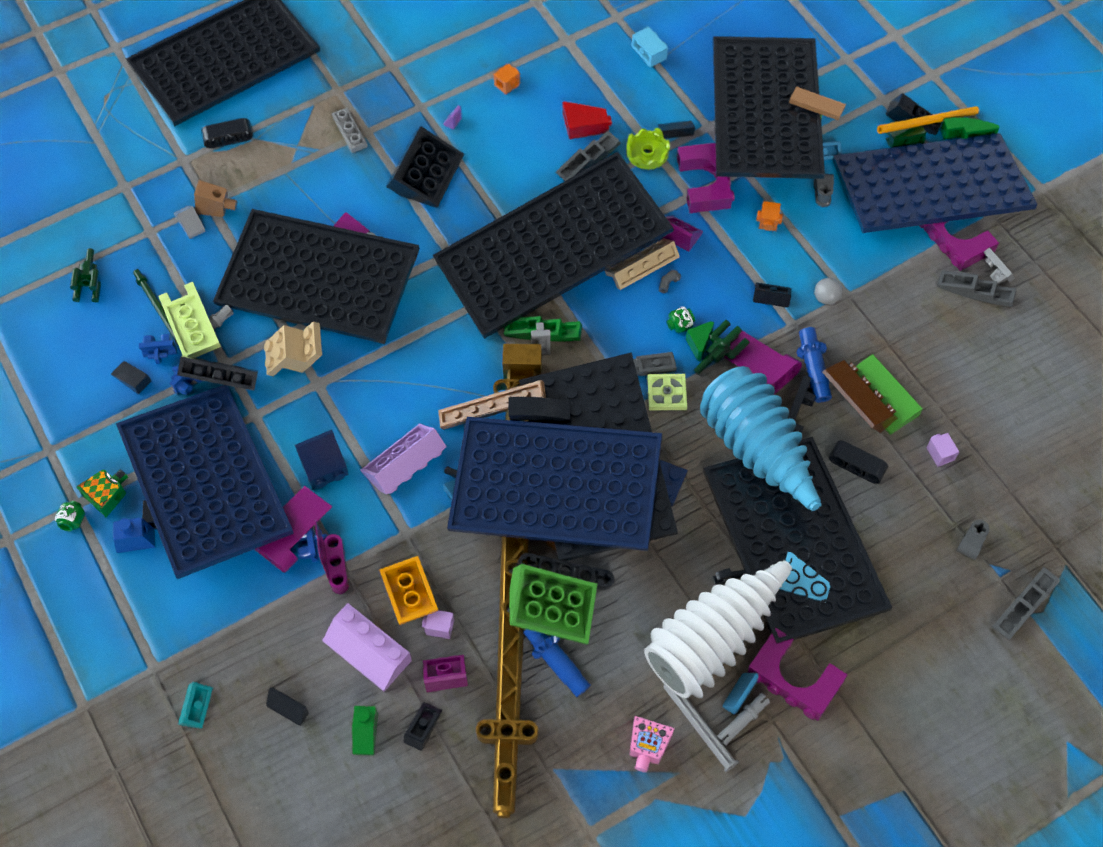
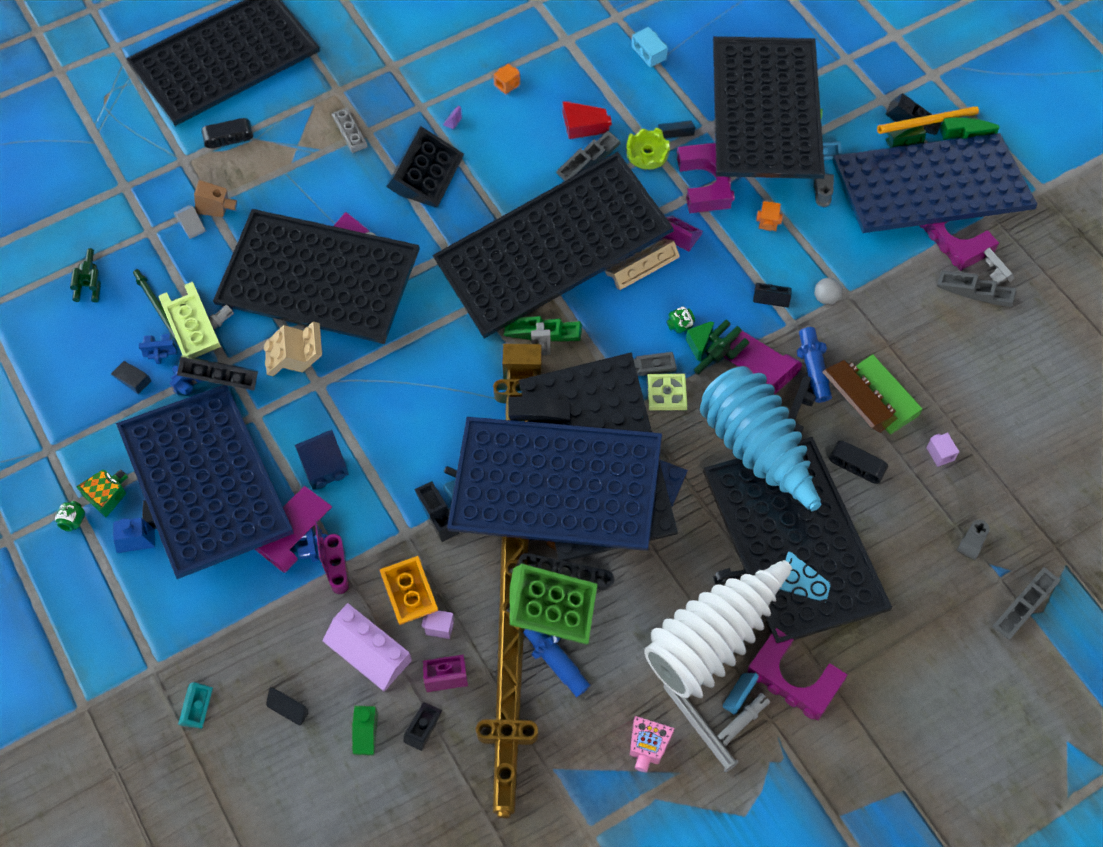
(404, 458): lavender slope -> none
(435, 510): none -> black slope
(487, 405): medium nougat tile -> none
(666, 279): dark grey arm -> none
(817, 103): medium nougat tile -> none

